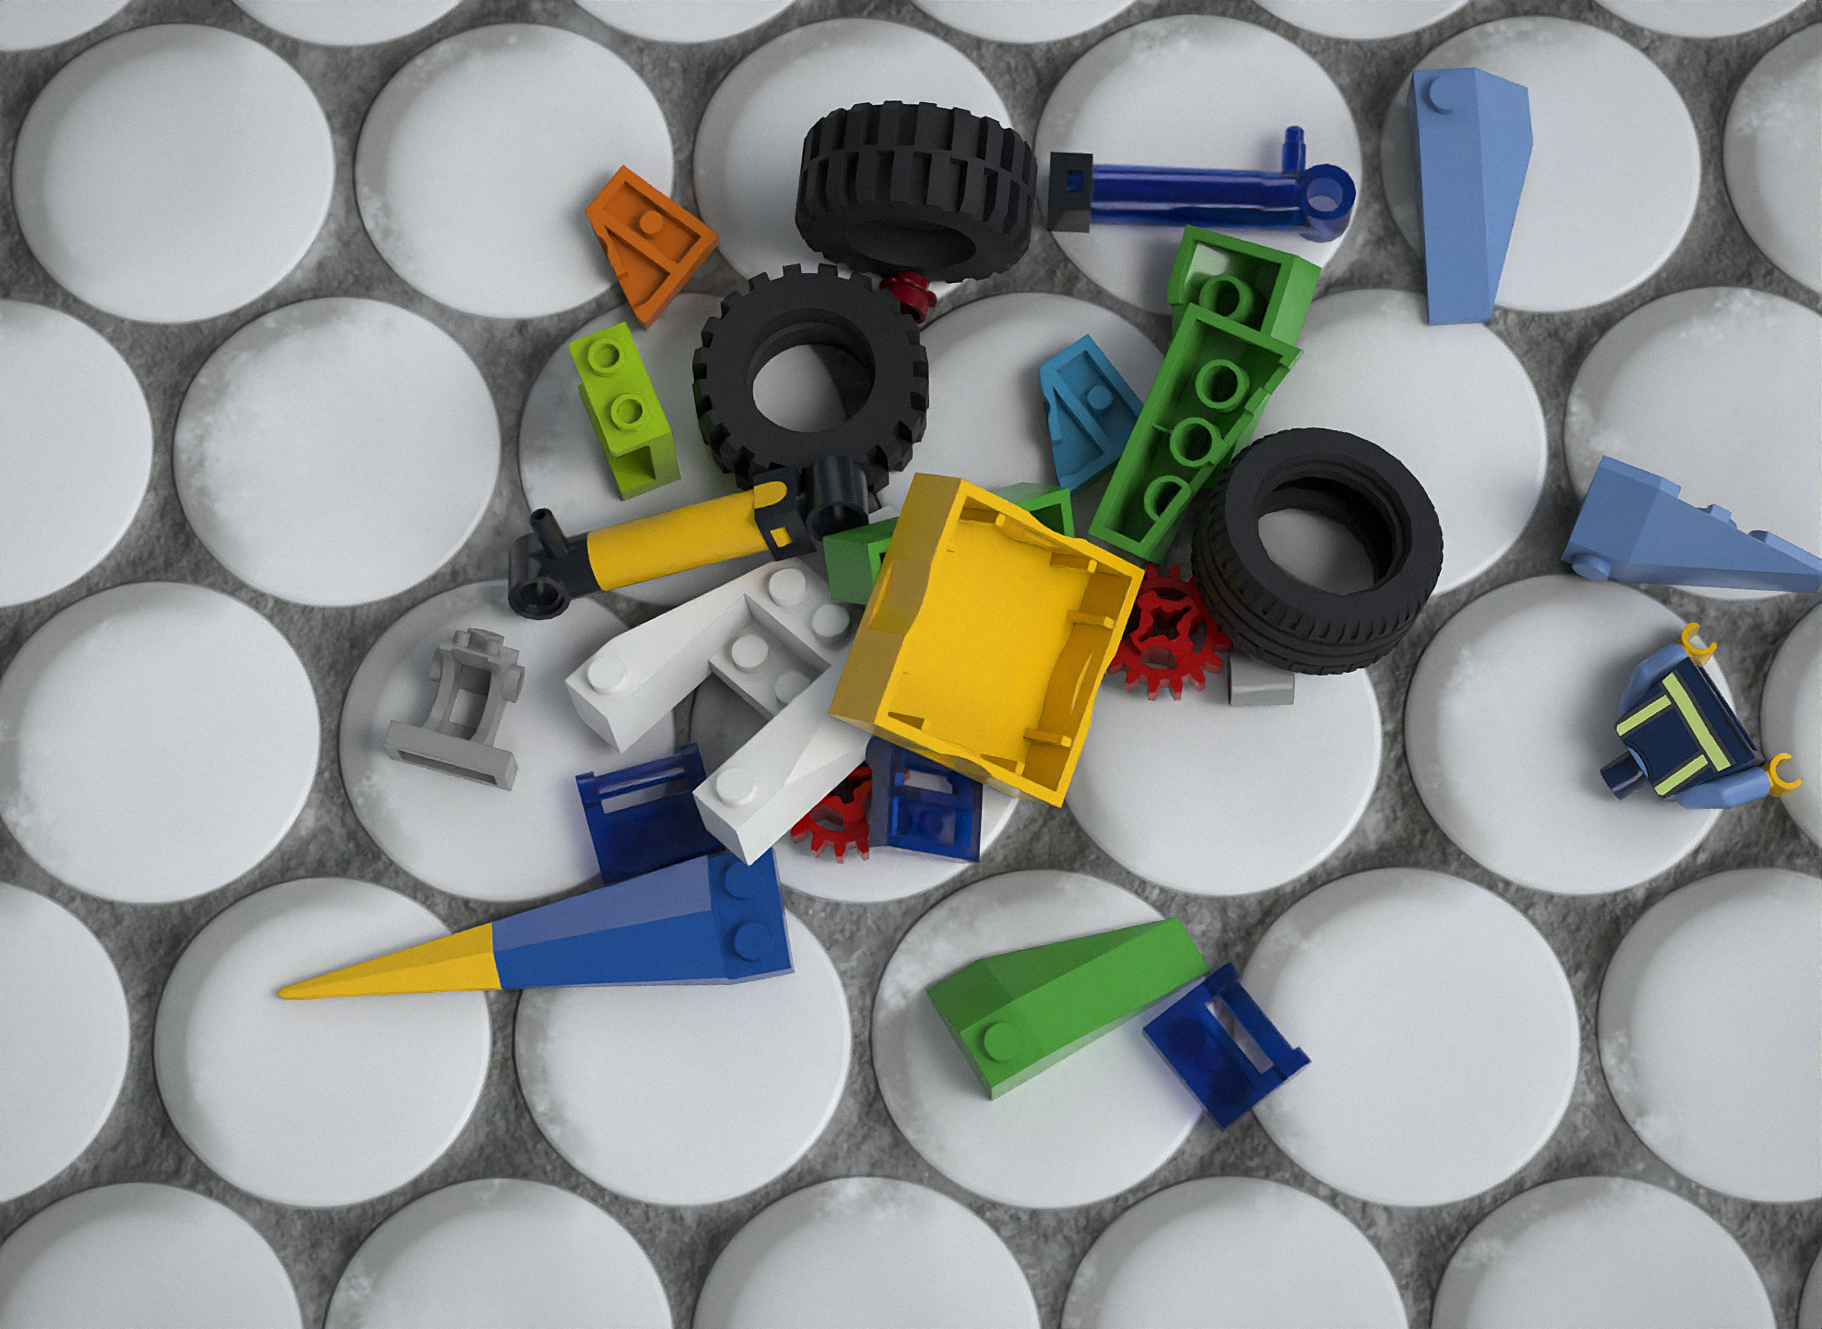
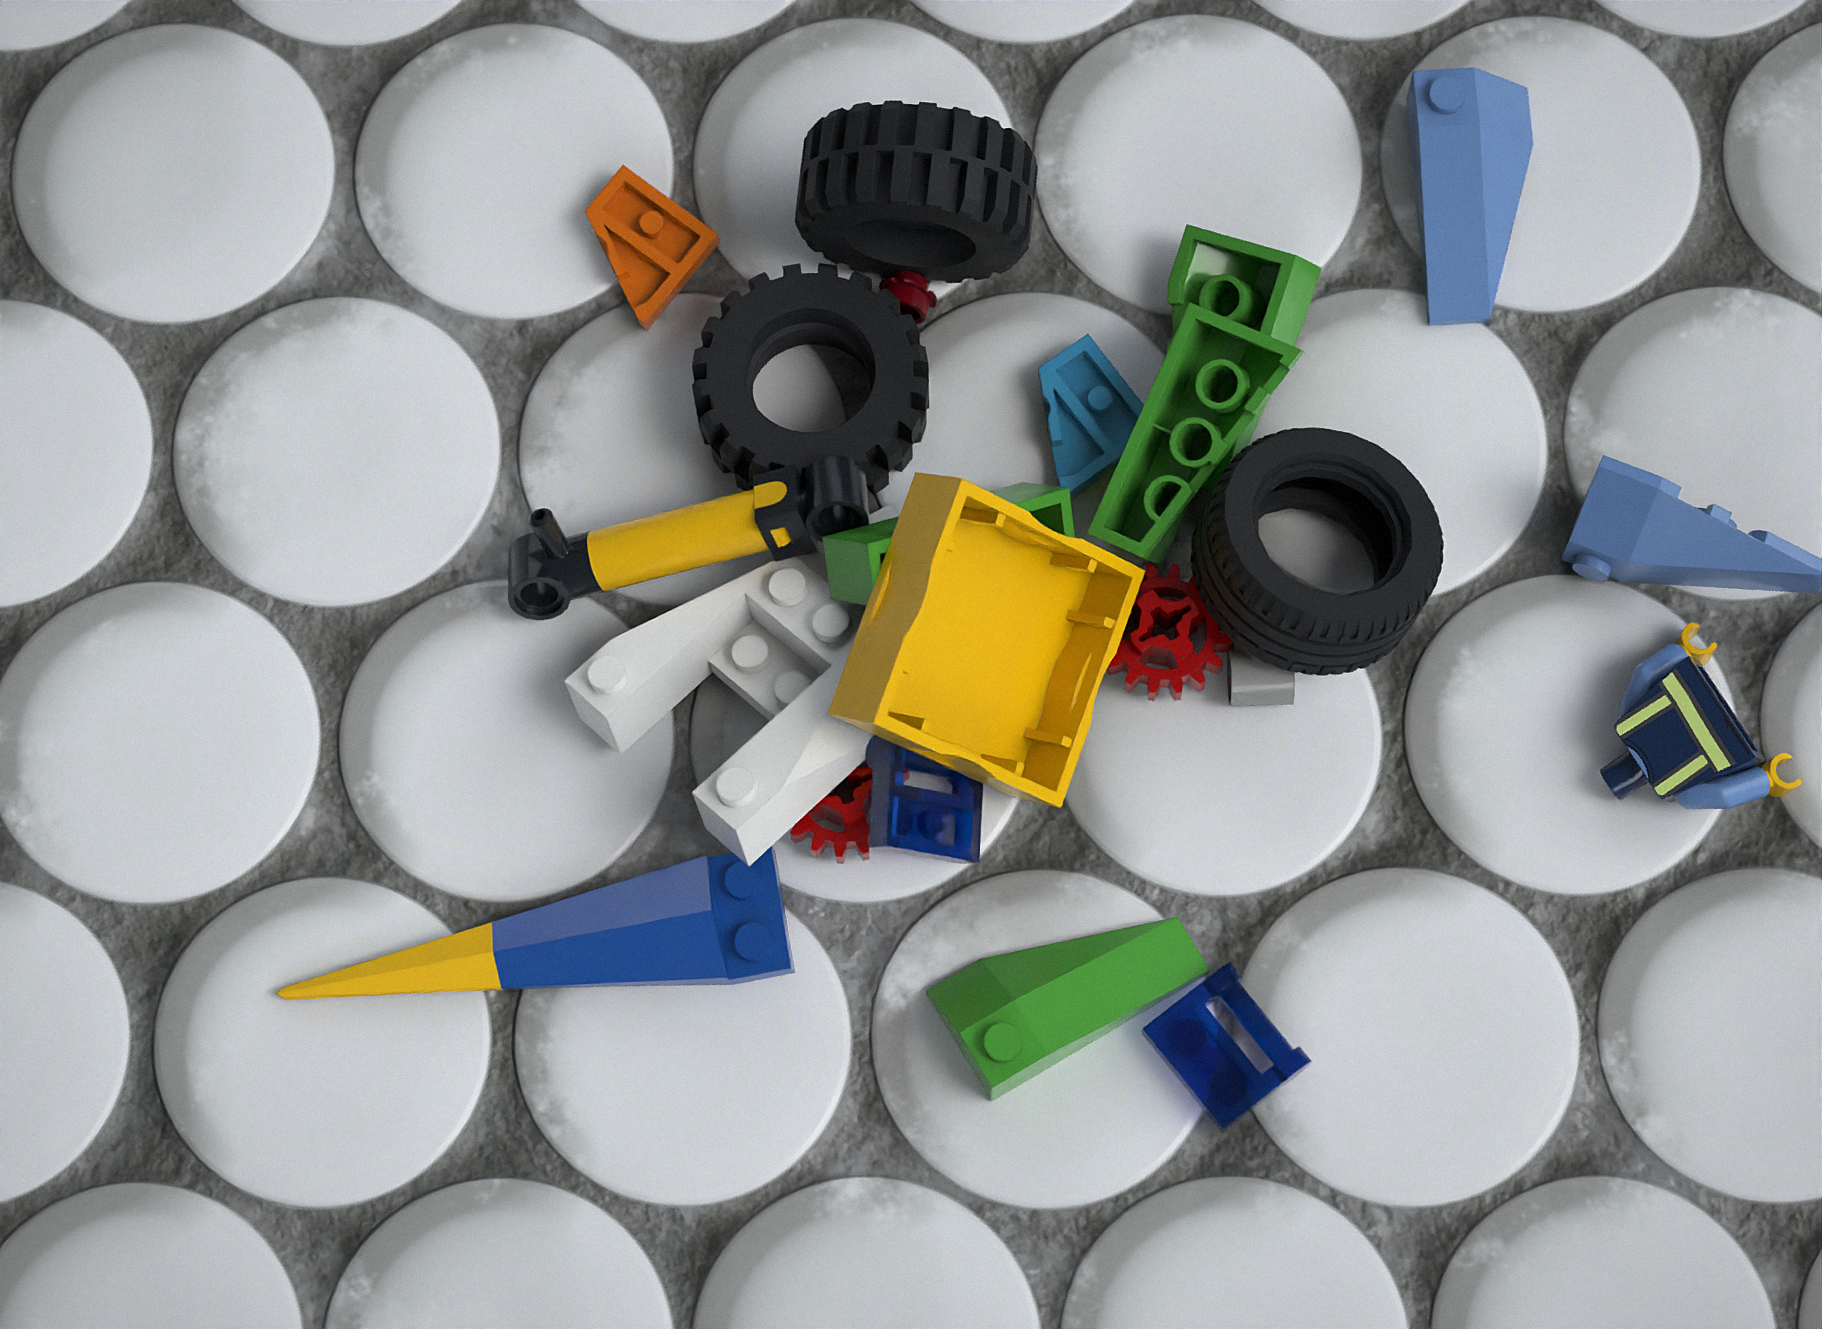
(475, 664): light grey tile -> none
(625, 411): lime panel -> none
(650, 832): clear blue plate -> none
(1201, 196): clear blue piece -> none

